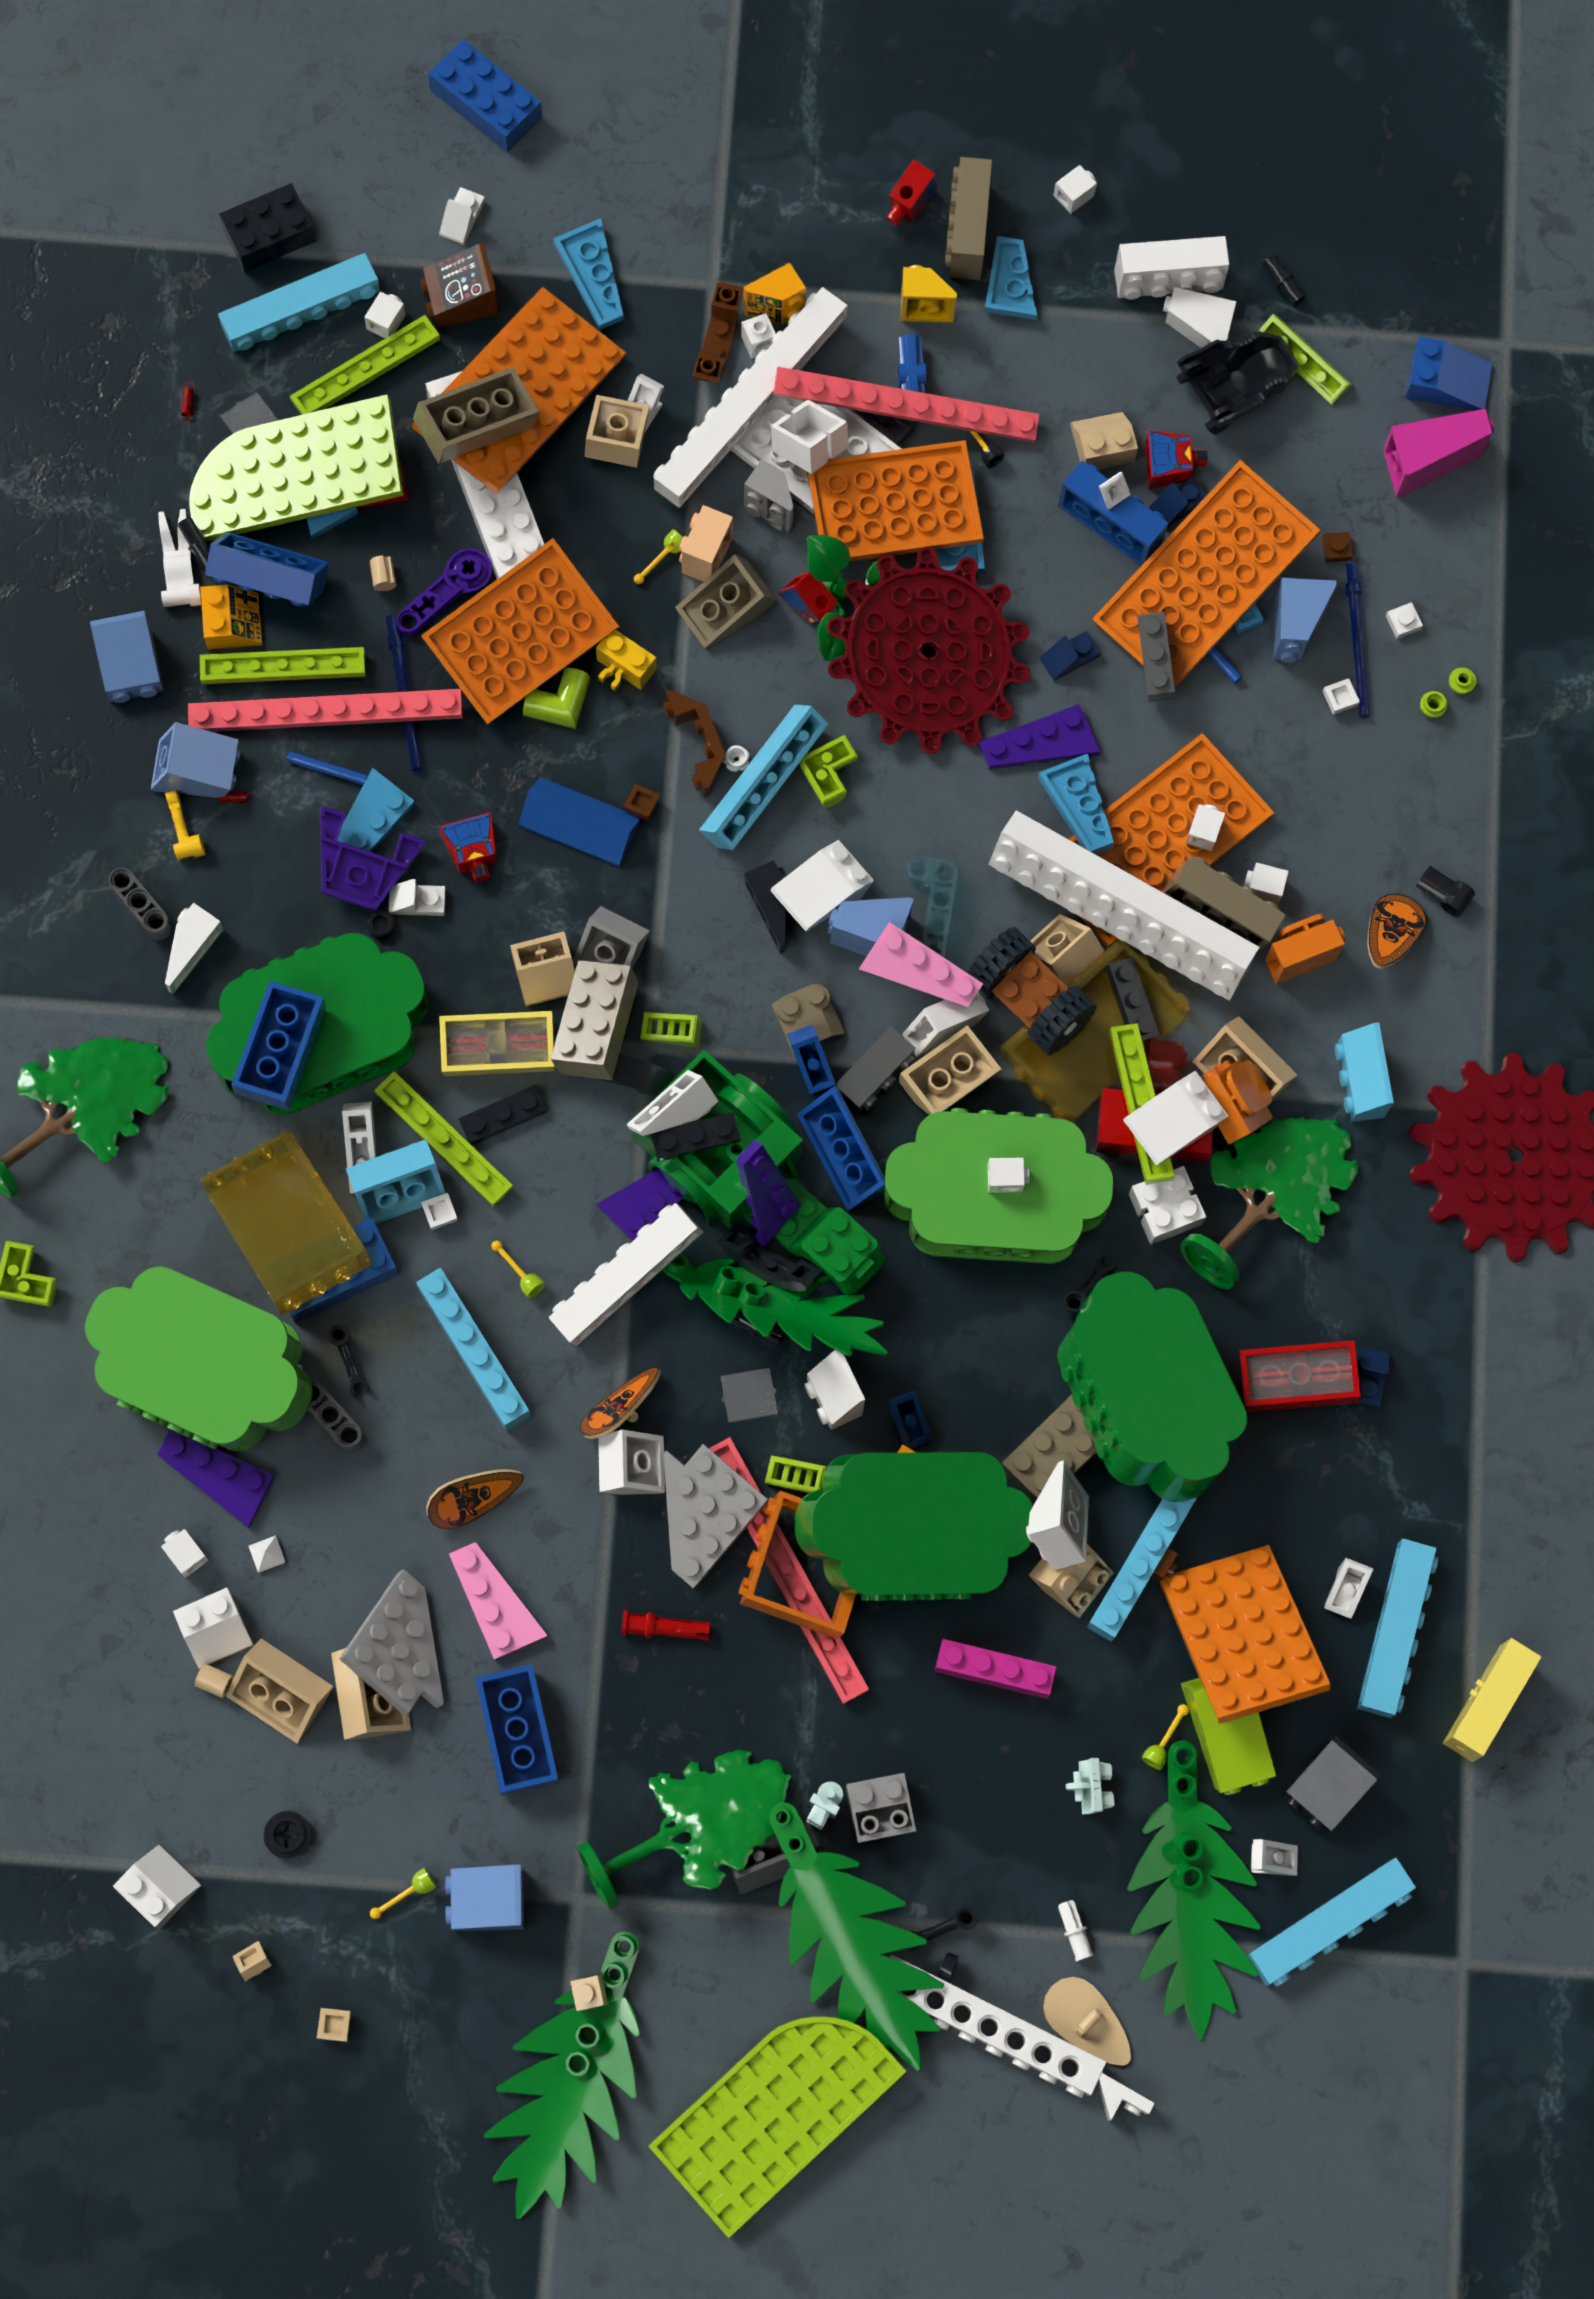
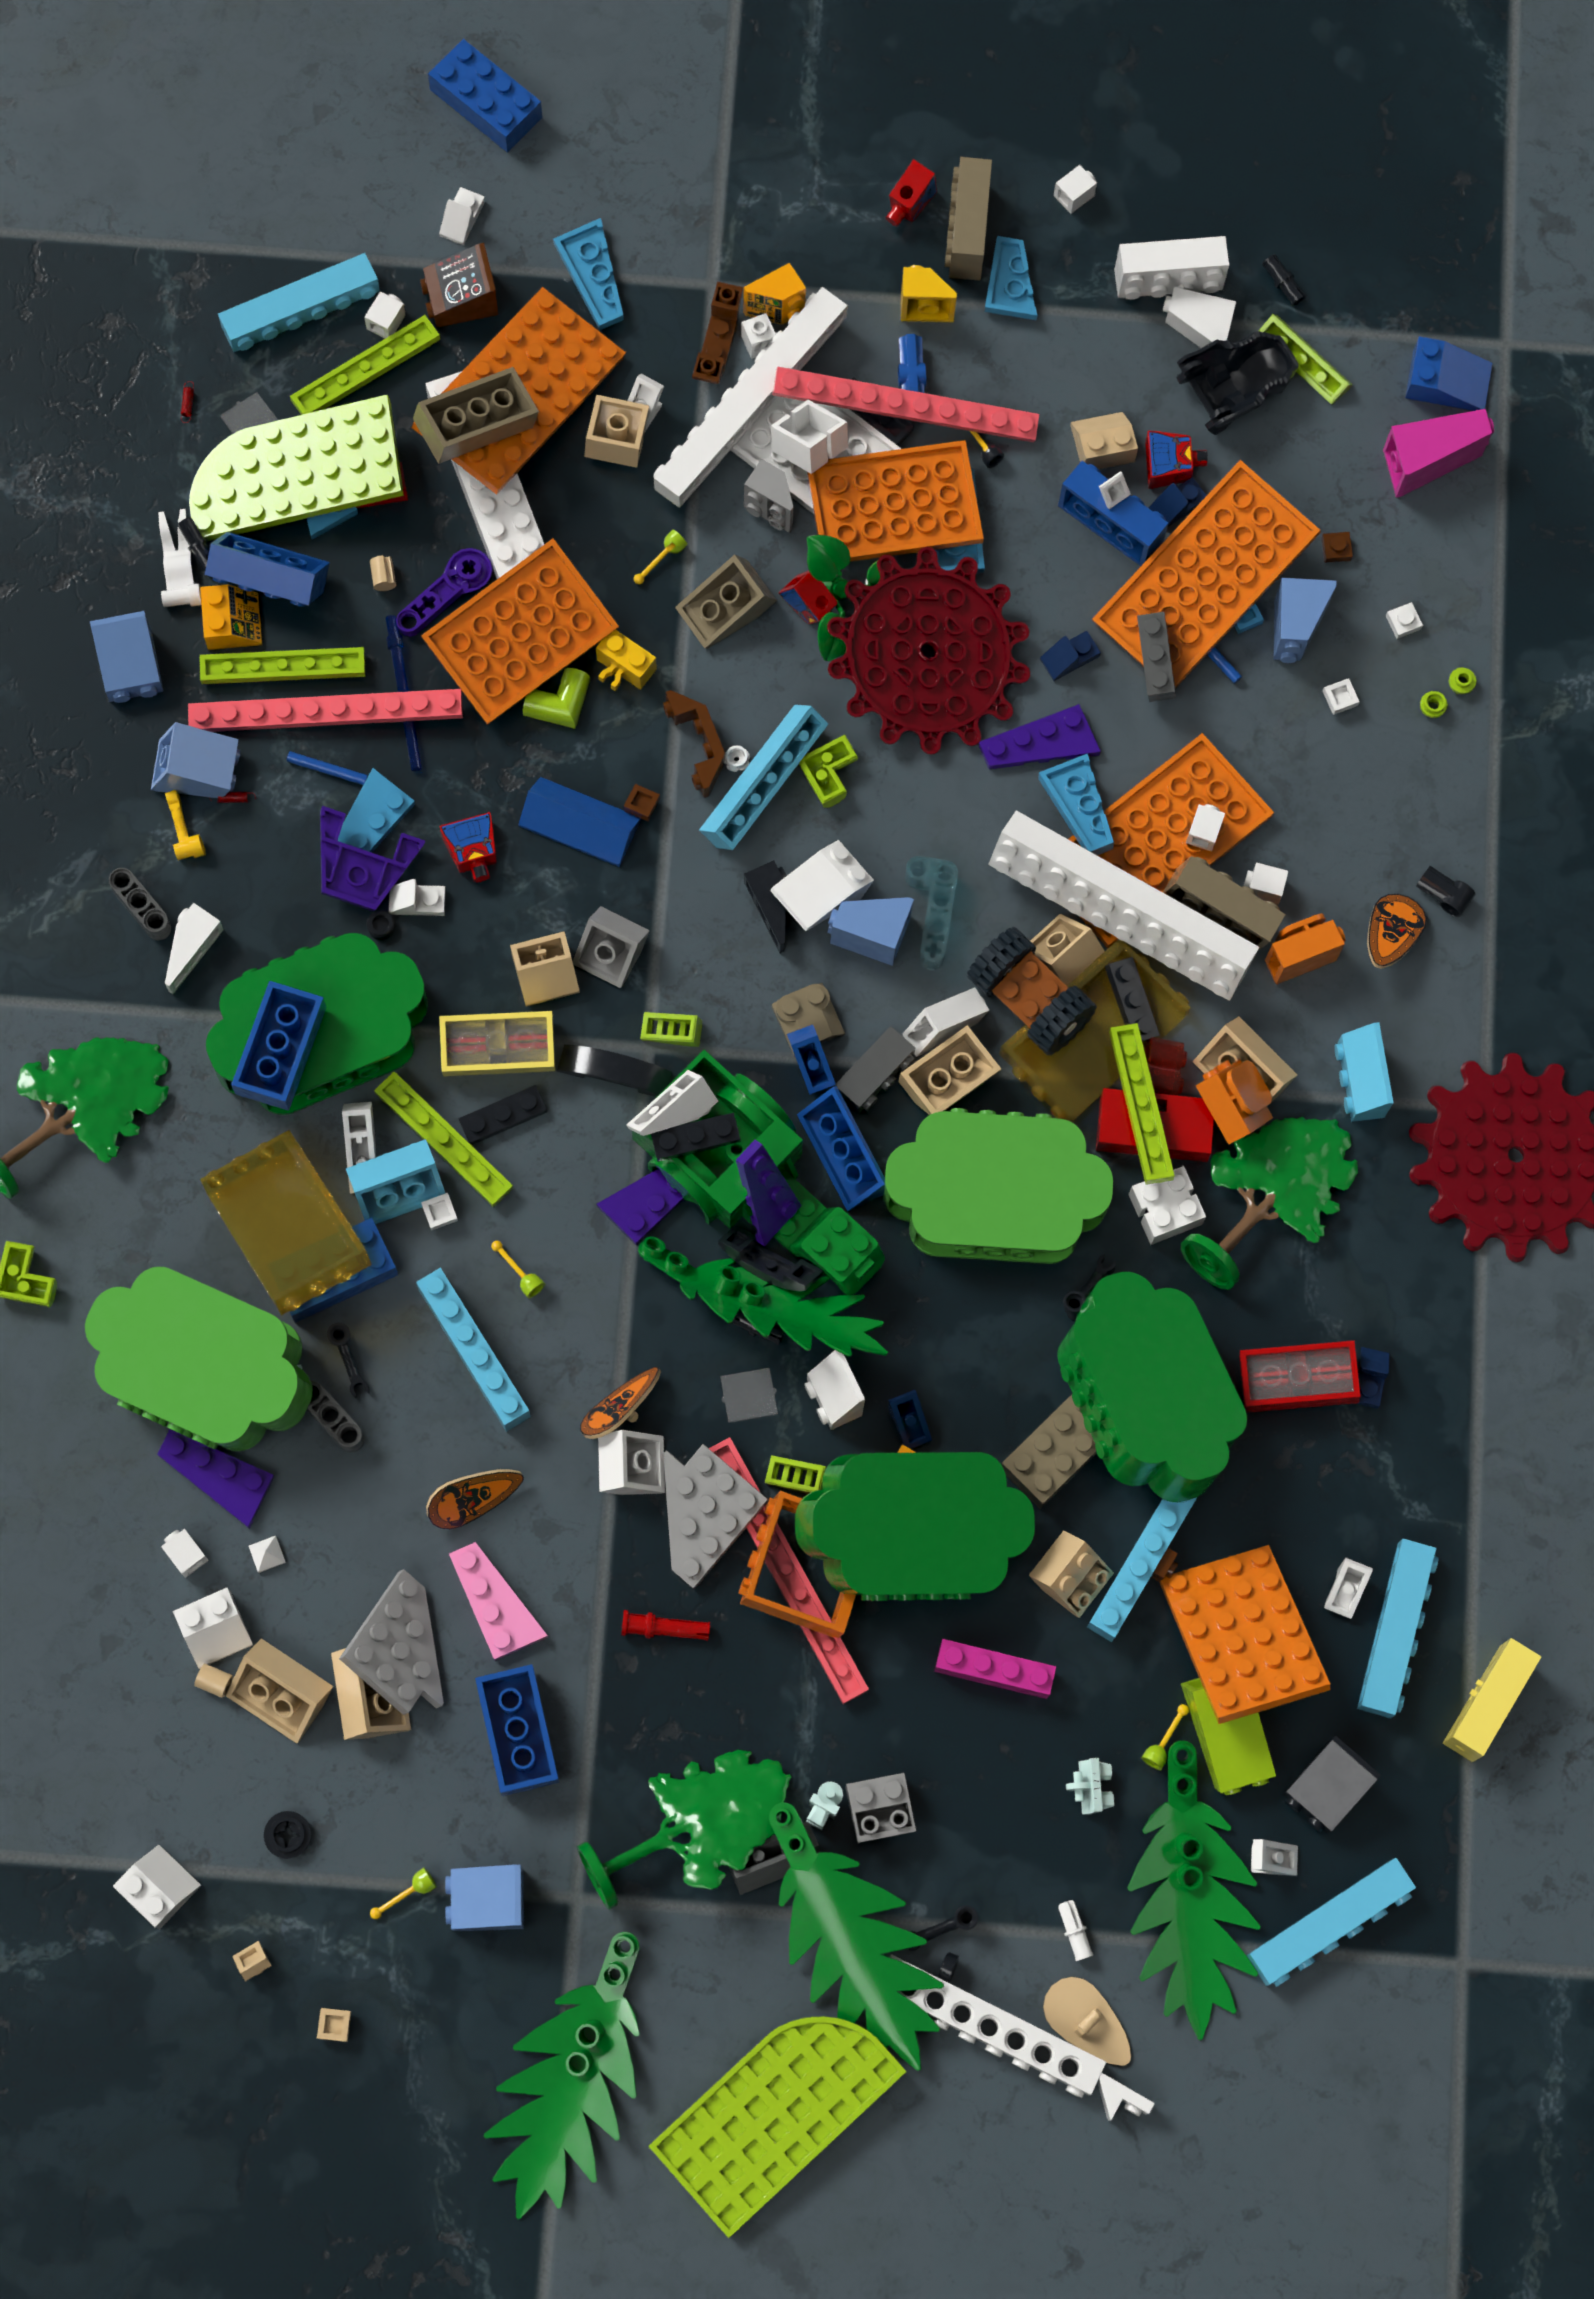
(267, 227): black brick -> none
(589, 1992): tan plate -> none
(594, 1020): brick -> none
(625, 1274): white brick -> none
(706, 544): light nougat brick -> none
(912, 964): bright pink wing -> none
(1007, 1175): white brick -> none
(1060, 1519): white slope -> none
(1176, 1118): white slope -> none
(1353, 591): clear blue bar -> none

